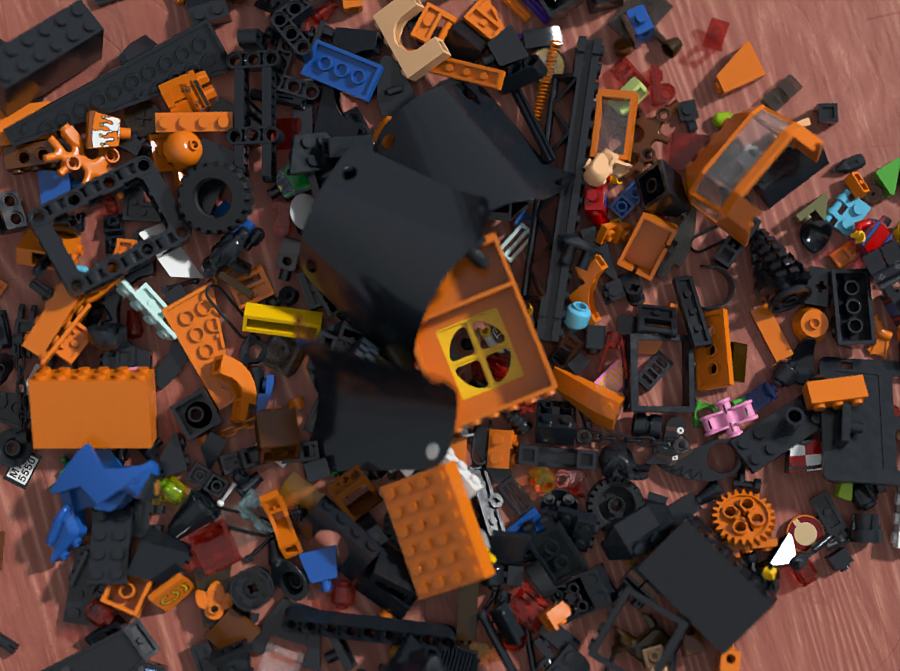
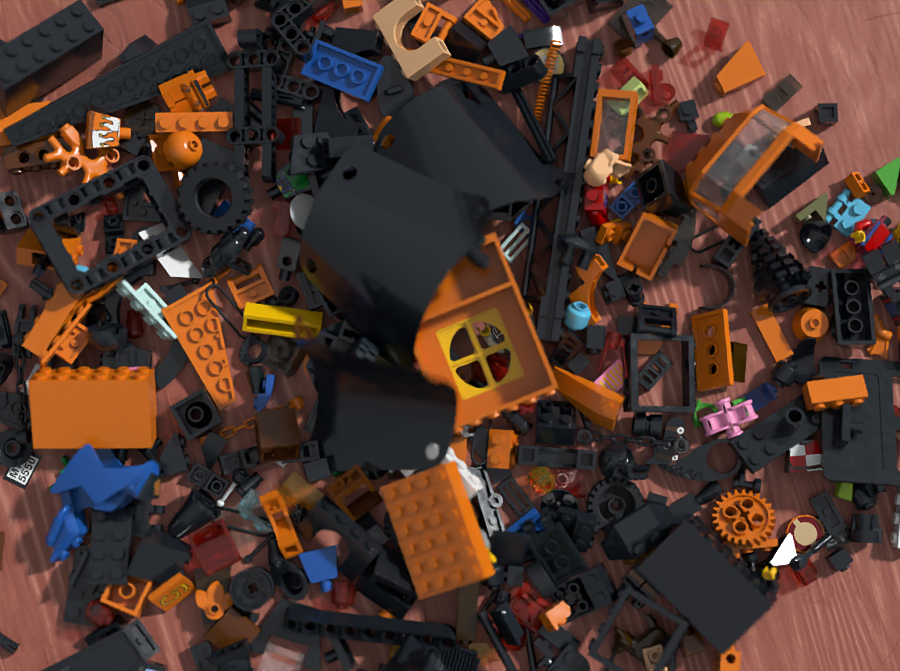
(53, 185): blue torso -> none
(172, 490): clear neon green head -> none
(236, 285): dark brown tile -> none
(240, 382): orange arch -> none
(466, 344): black arm -> none
(692, 312): black plate -> none
(850, 164): black piece -> none

